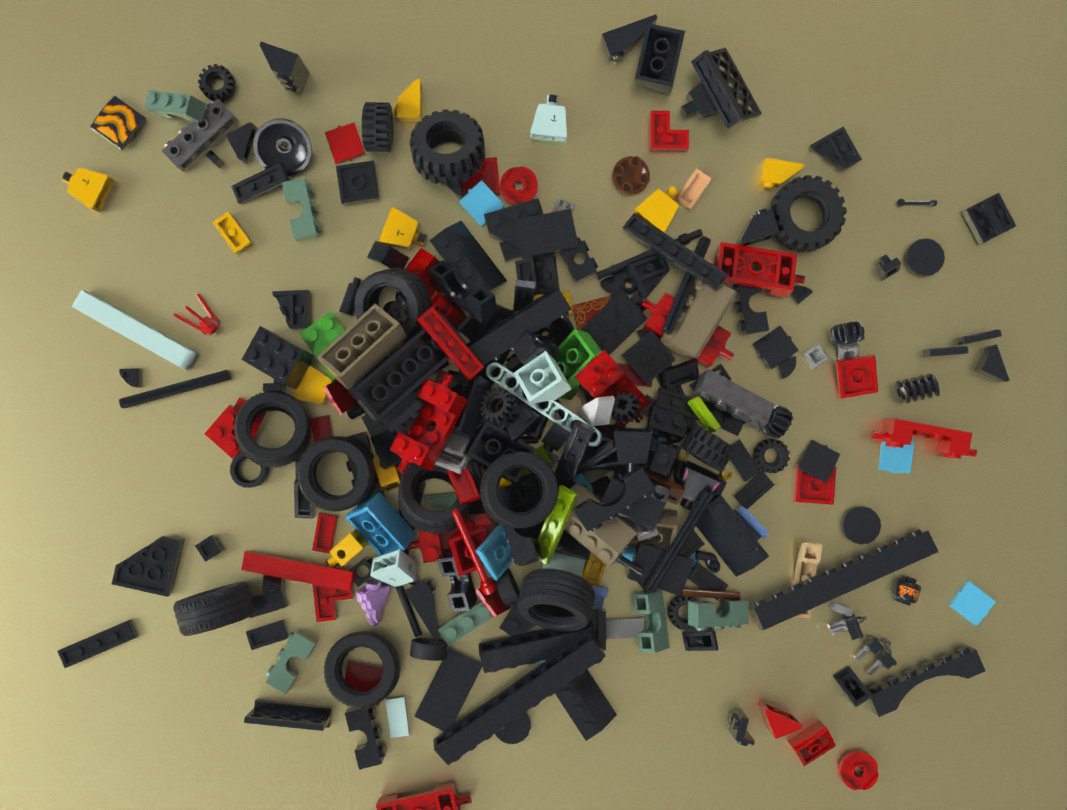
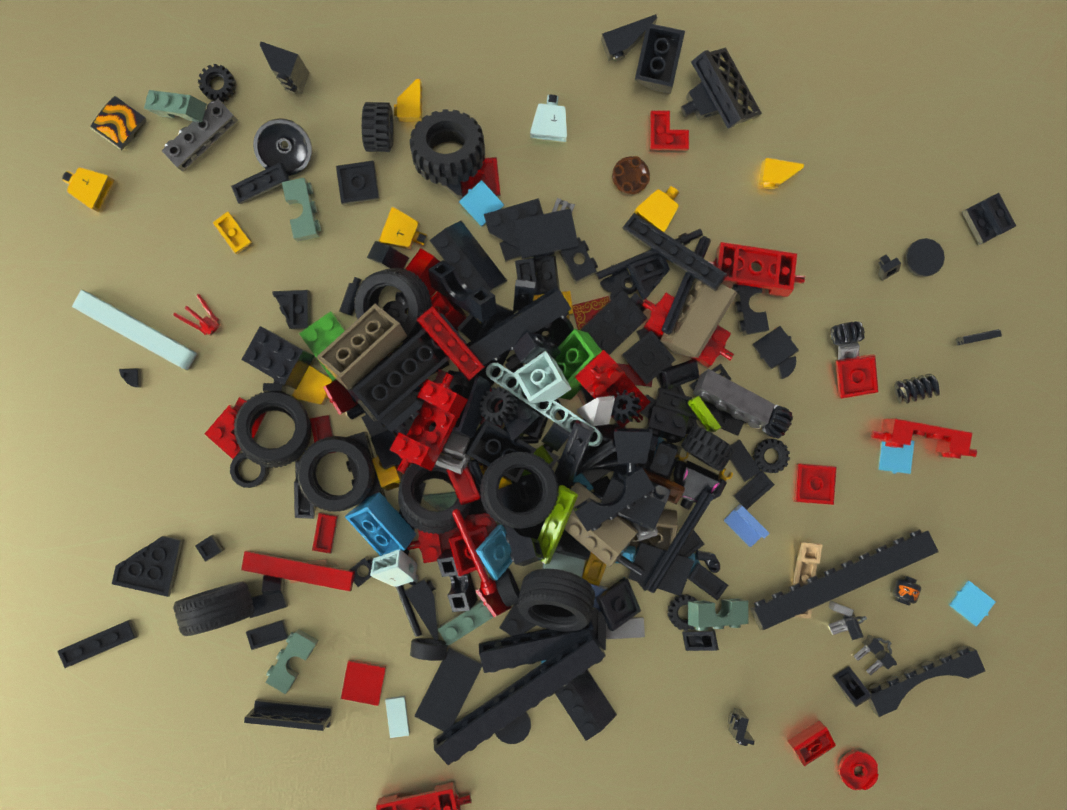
(174, 389): black axle -> none
(215, 159): black tile -> none
(242, 141): black slope -> none
(325, 601): red plate -> none
(334, 675): black tyre -> none
(344, 143): red piece -> none
(347, 549): yellow torso -> none
(371, 752): black arch -> none
(373, 599): lavender rock -> none
(518, 175): red plate -> none
(618, 604): none -> black plate
(655, 635): sand green arch -> none
(693, 189): light nougat tile -> none
(711, 593): reddish brown bar -> none
(730, 537): black slope -> none
(759, 228): black slope -> none
(778, 721): red slope -> none
(800, 293): black tile -> none
(815, 356): light grey tile -> none
(818, 461): black piece -> none
(829, 203): black tyre -> none
(838, 149): black wing -> none
(861, 525): black tile -> none
(901, 202): black hinge -> none
(945, 351): black tile -> none
(992, 365): black slope -> none

